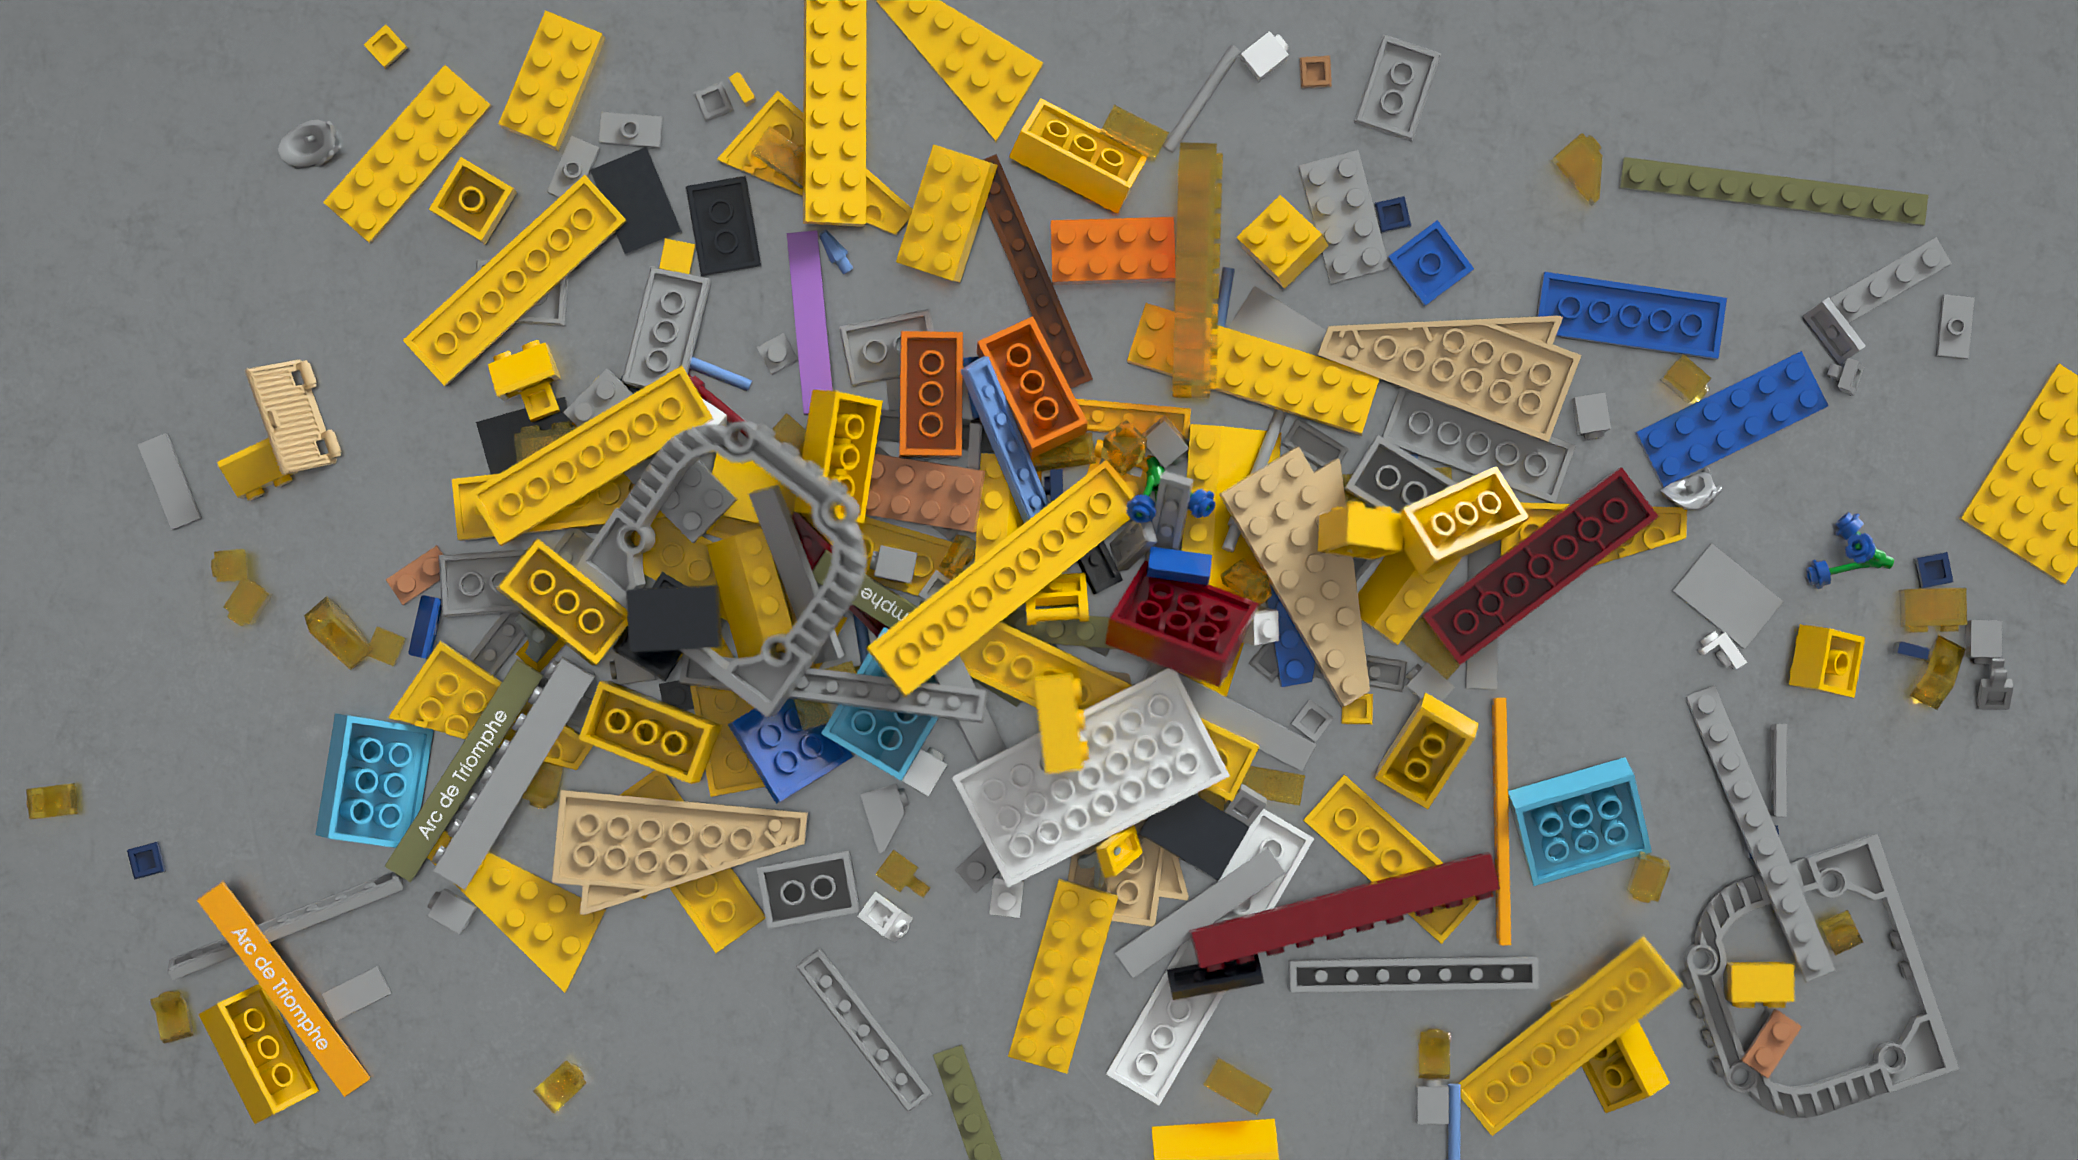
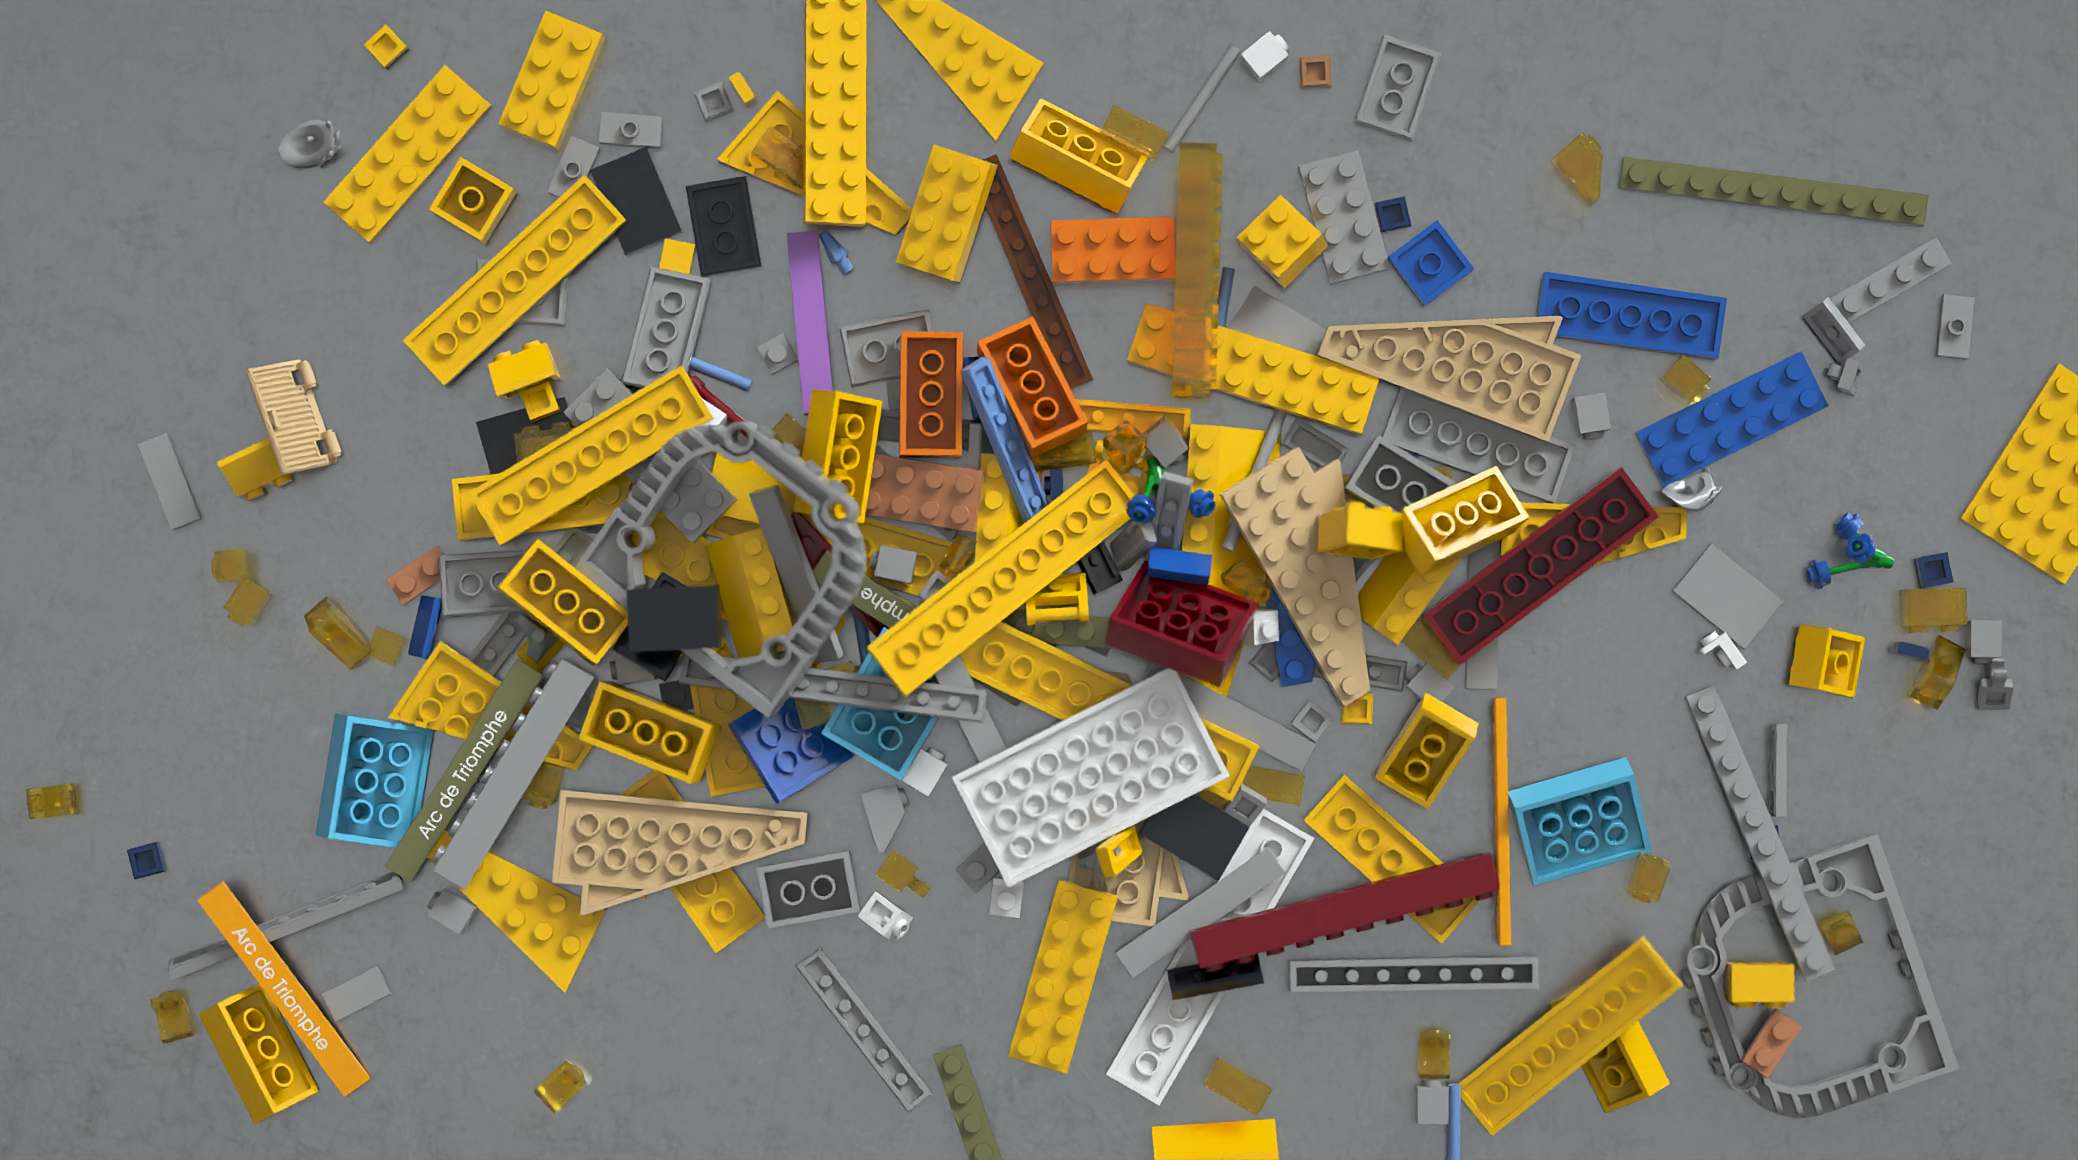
(1061, 722): yellow brick -> none

